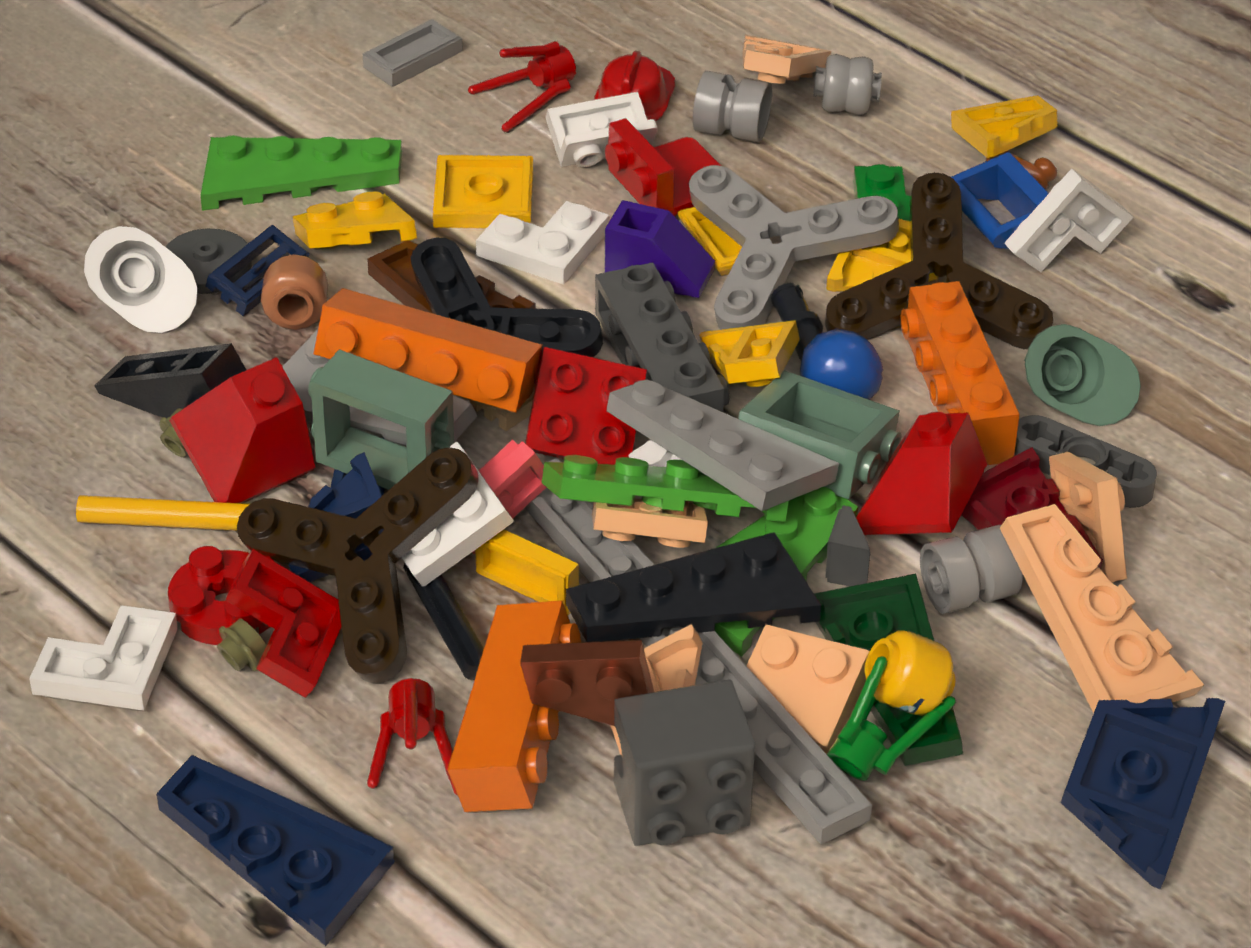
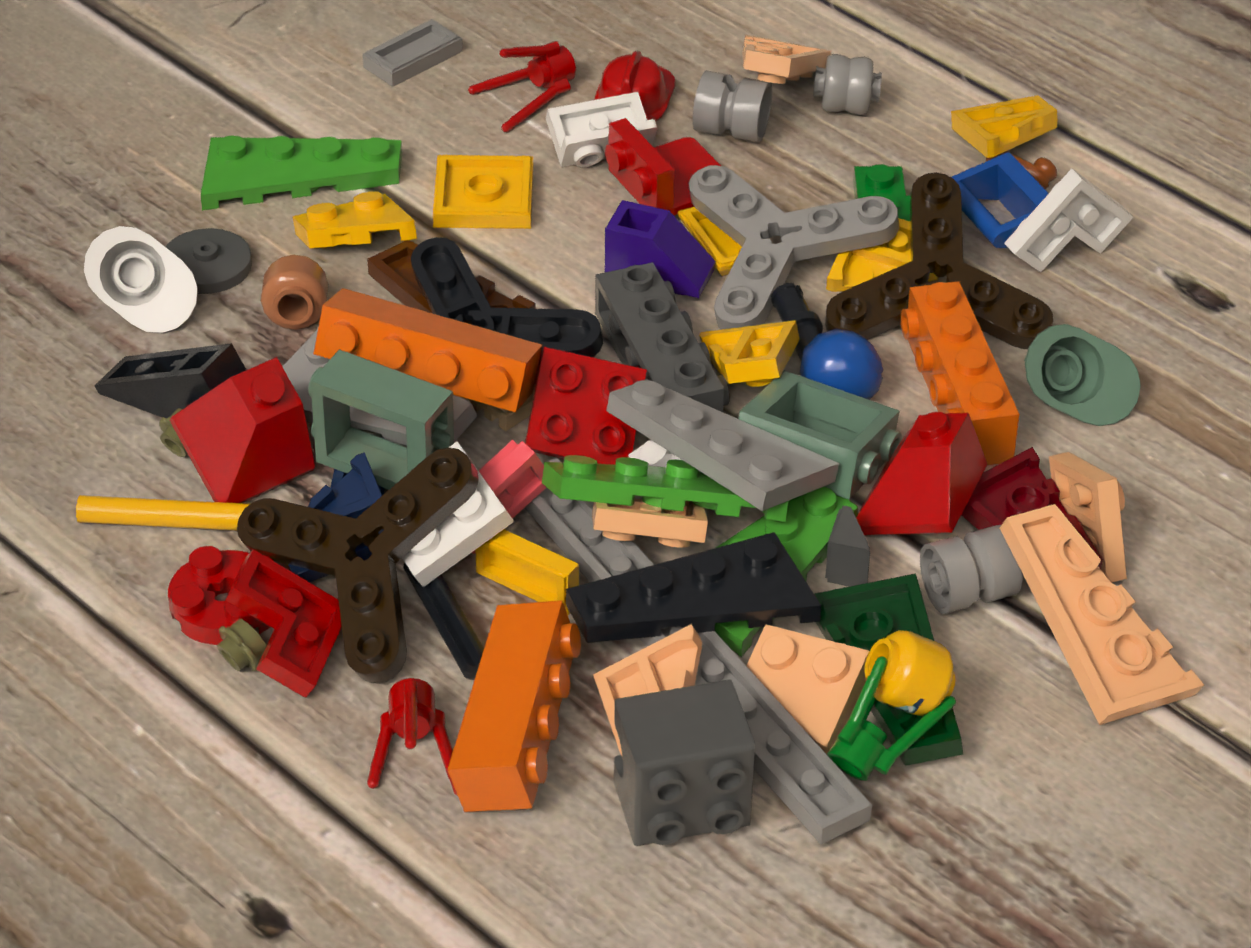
(111, 673): white plate -> none
(235, 291): dark blue tile -> none
(281, 848): dark blue wing -> none
(544, 251): white plate -> none
(585, 676): copper wing -> none
(1048, 436): dark grey beam -> none
(1140, 777): dark blue wing -> none

